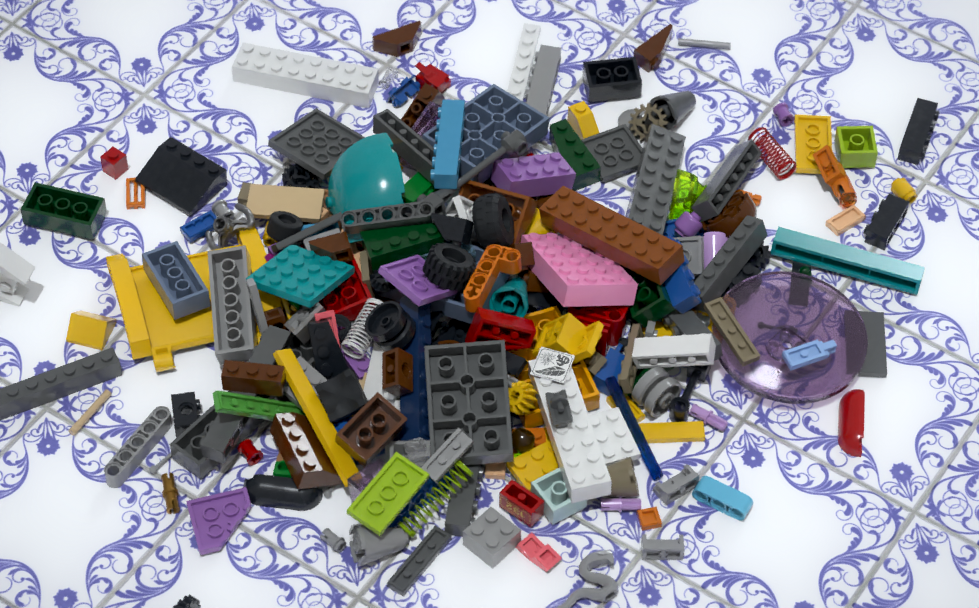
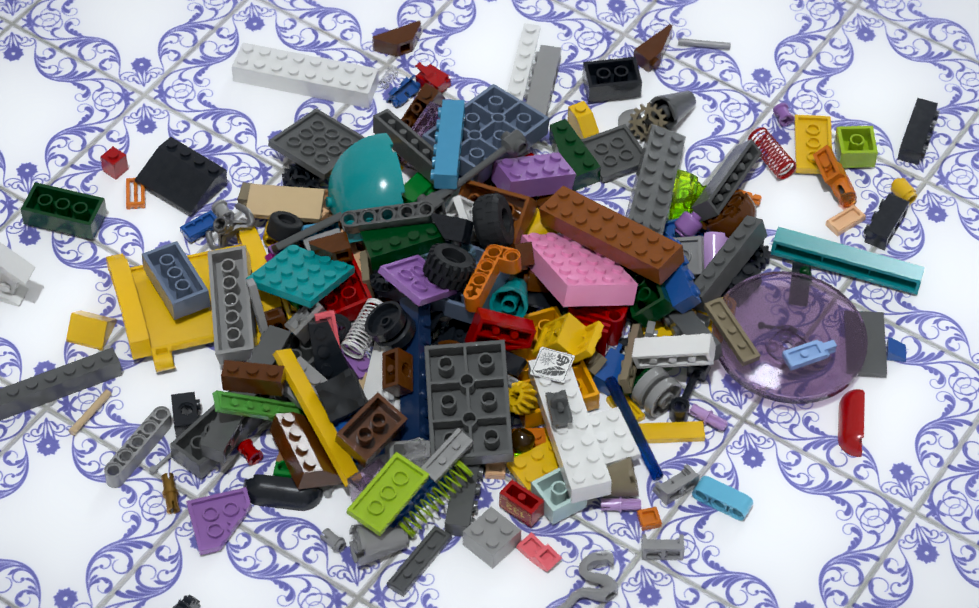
(895, 350): none -> blue slope

